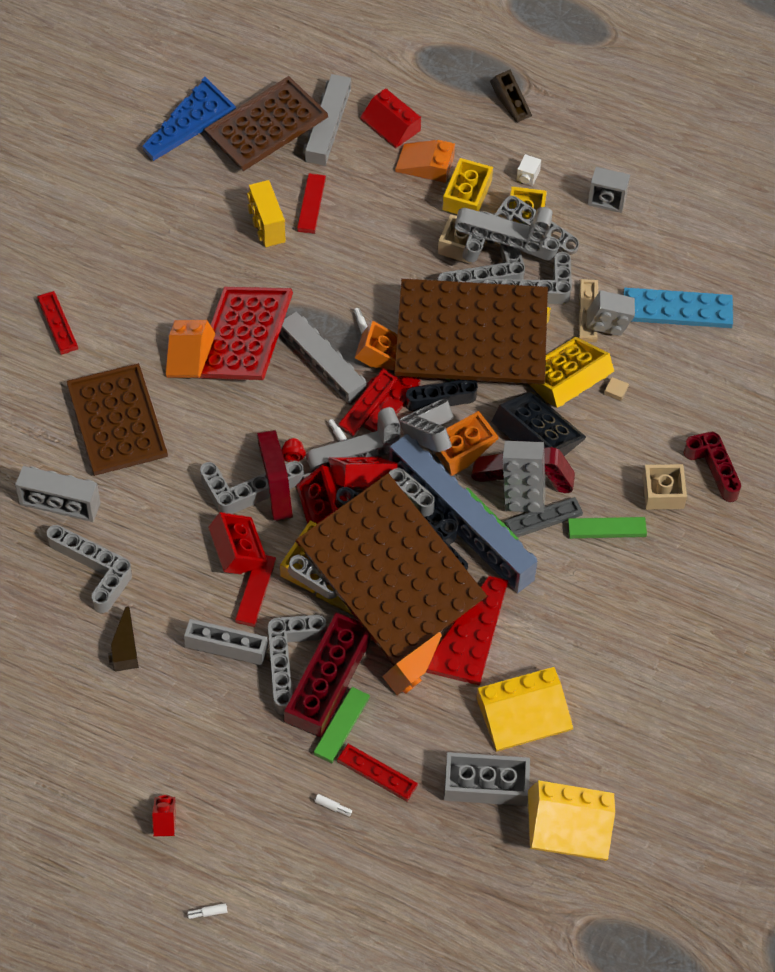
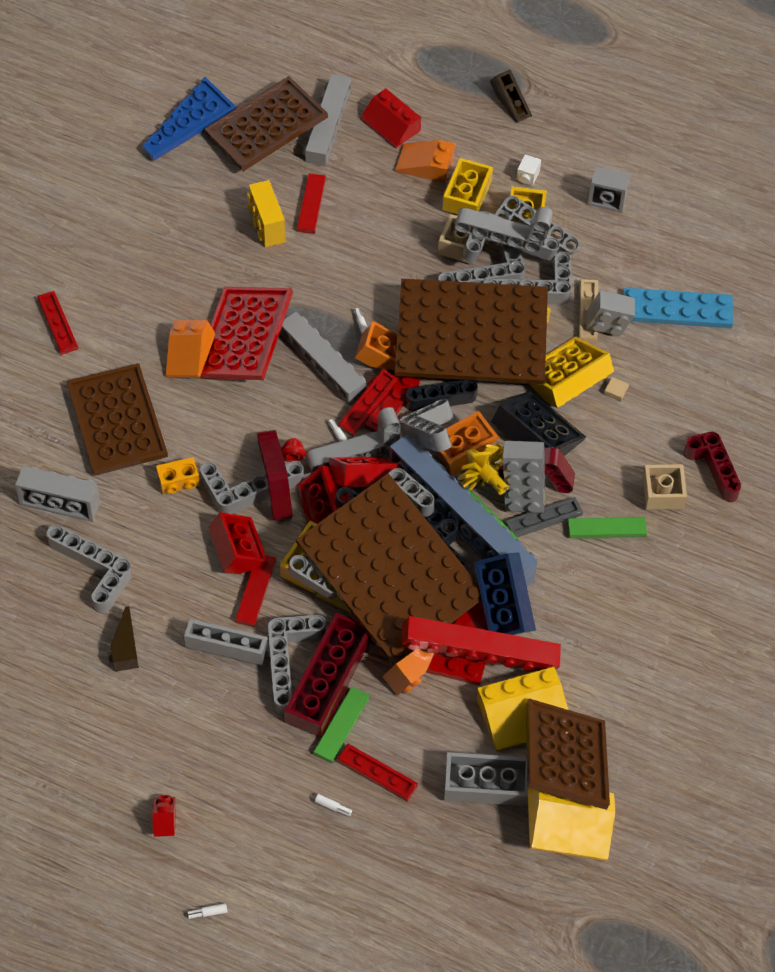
(177, 471): none -> light orange brick
(479, 644): none -> red brick
(484, 466): none -> yellow piece
(505, 594): none -> dark blue brick
(567, 754): none -> reddish brown plate

